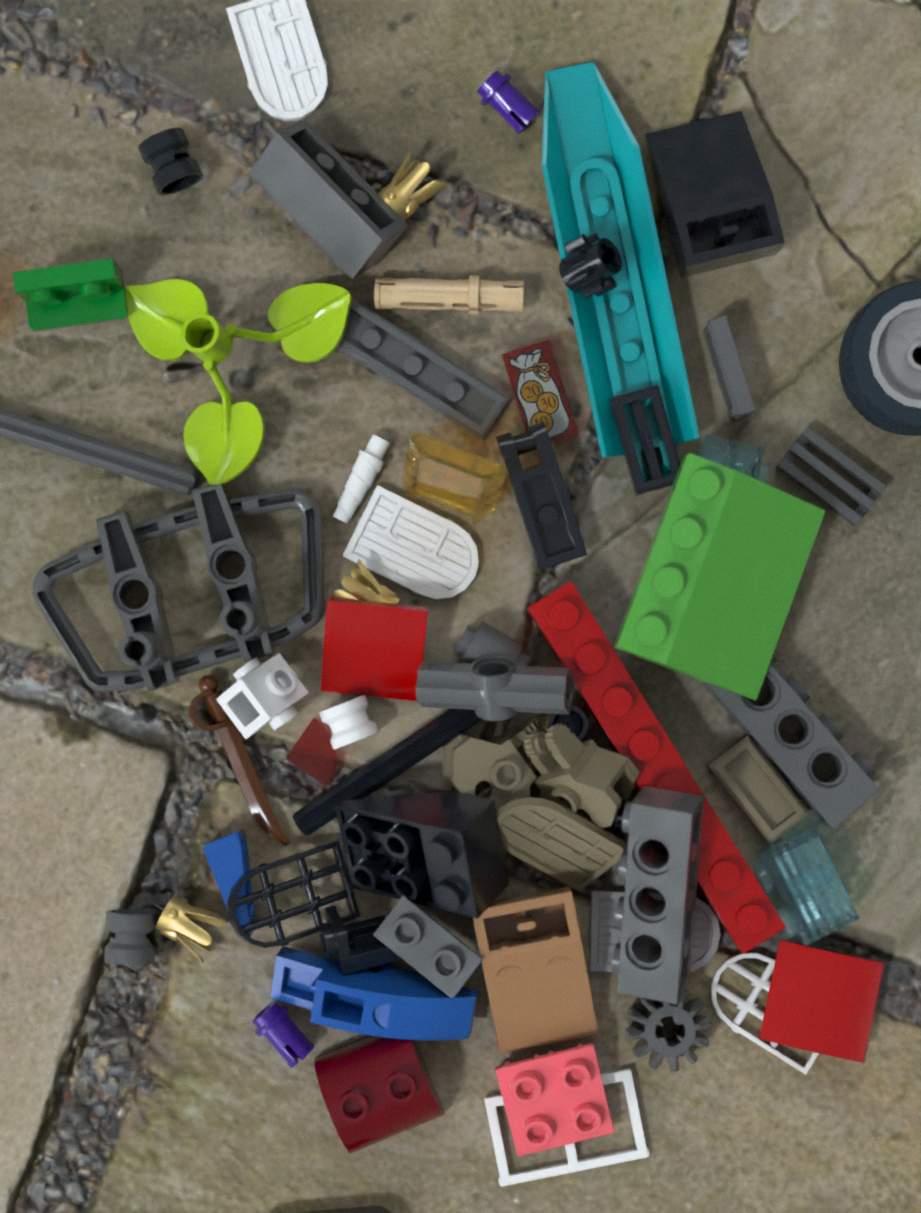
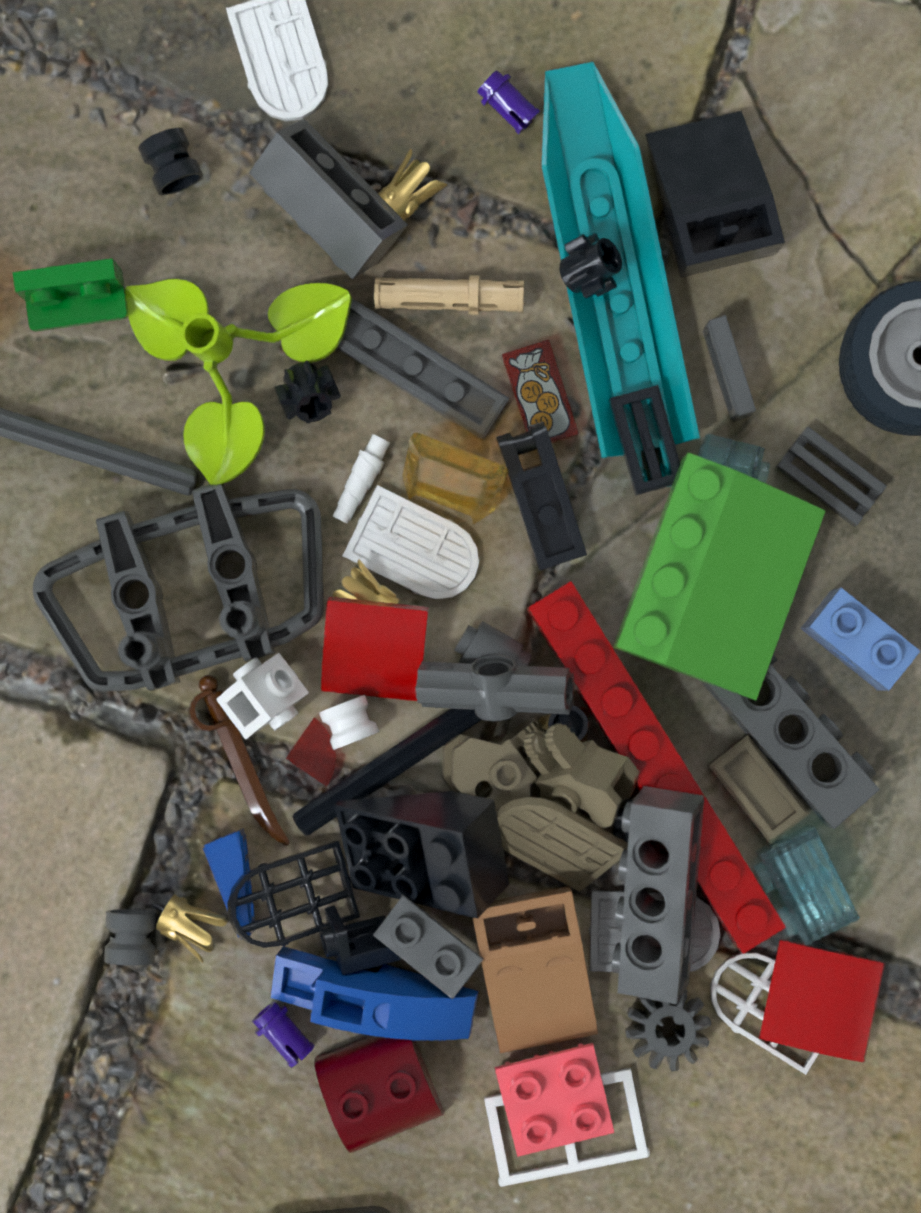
(307, 392): none -> black gear
(860, 639): none -> medium blue brick

